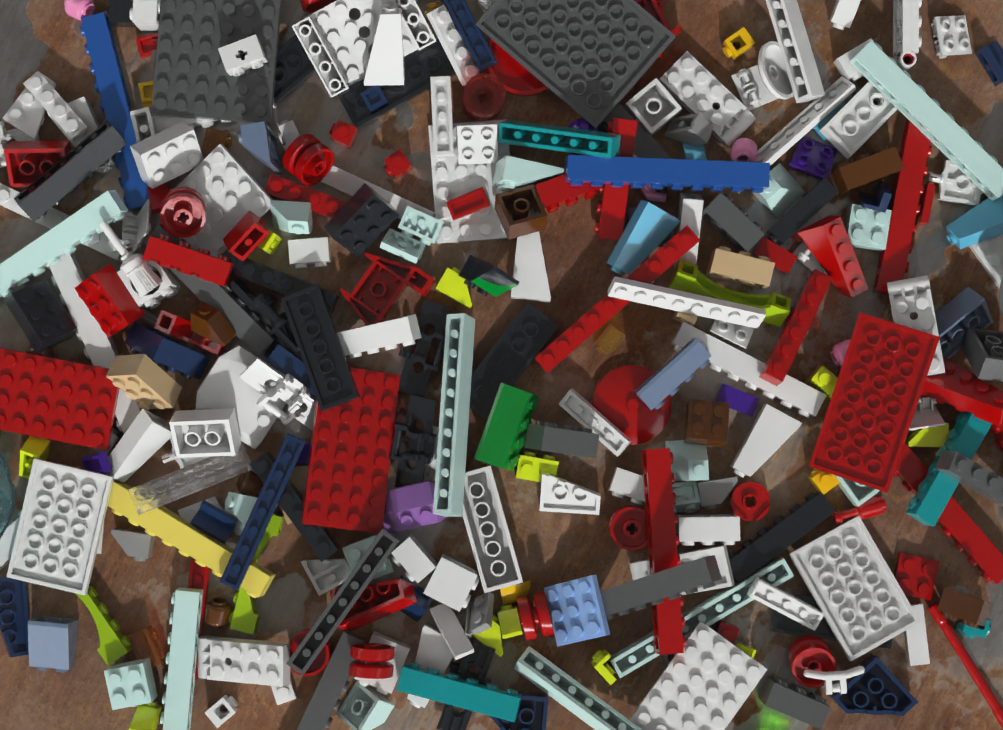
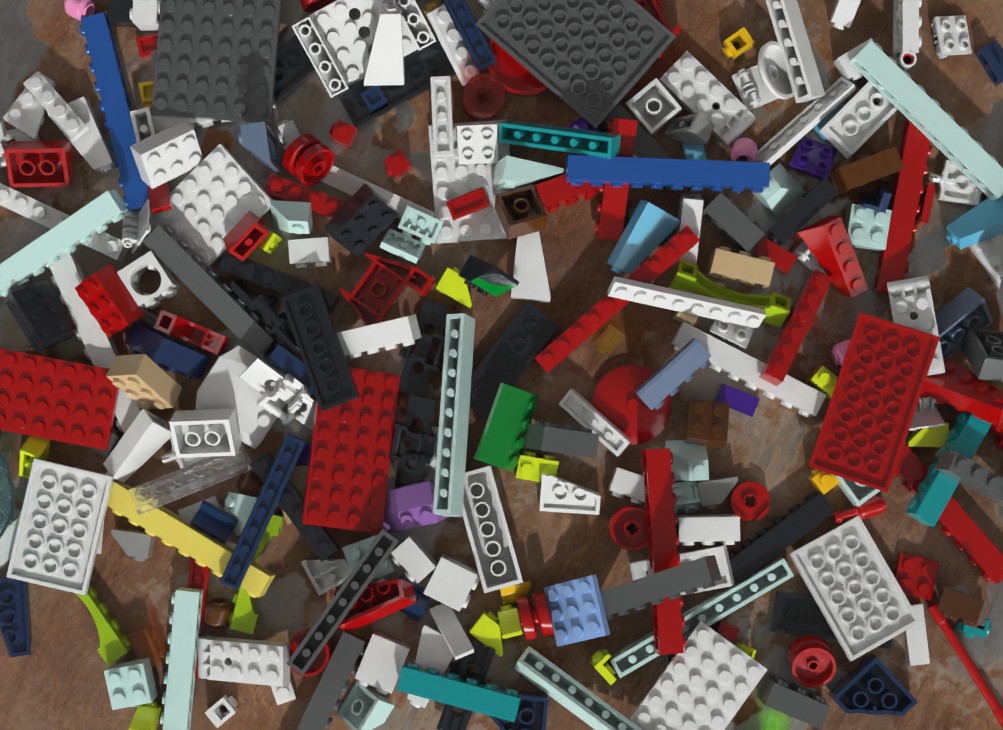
(52, 642): sand blue slope -> none
(70, 171): black brick -> none
(97, 462): dark purple tile -> none
(139, 272): white piece -> none
(183, 212): red wheel -> none
(188, 260): red wedge -> none
(211, 324): reddish brown slope -> none
(232, 55): white brick -> none
(371, 660): red wheel -> none
(479, 614): light grey plate -> none
(652, 195): bright pink arm -> none
(763, 440): white slope -> none
(785, 603): white tile -> none
(829, 676): white piece -> none

